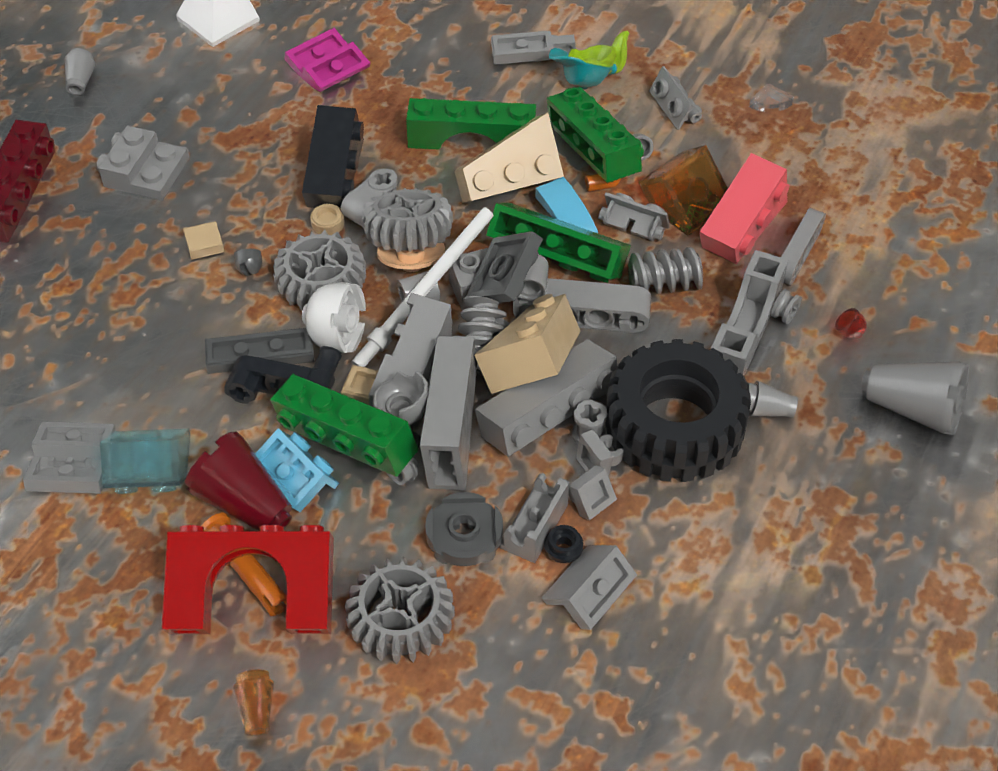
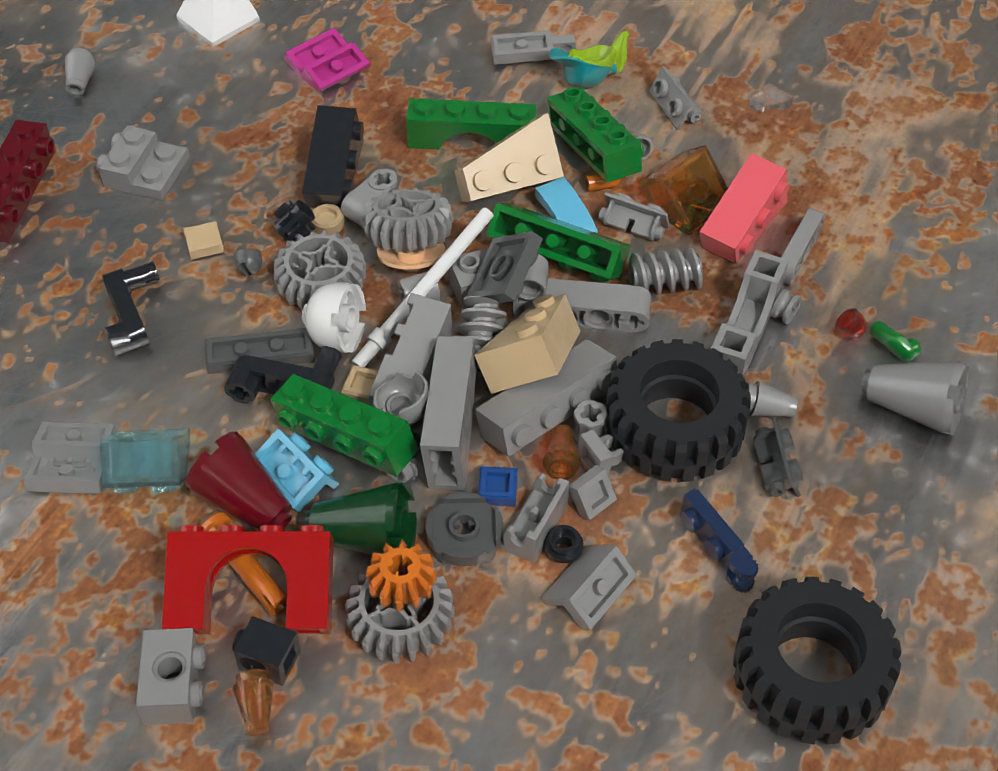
(130, 332): none -> black beam
(161, 655): none -> light grey brick
(266, 648): none -> black brick
(294, 220): none -> black gear
(368, 518): none -> dark green cone
(401, 575): none -> orange gear
(498, 485): none -> blue tile
(561, 454): none -> clear orange cone
(719, 540): none -> dark blue hinge
(783, 472): none -> dark grey hinge
(805, 705): none -> black tyre
(901, 347): none -> green arm

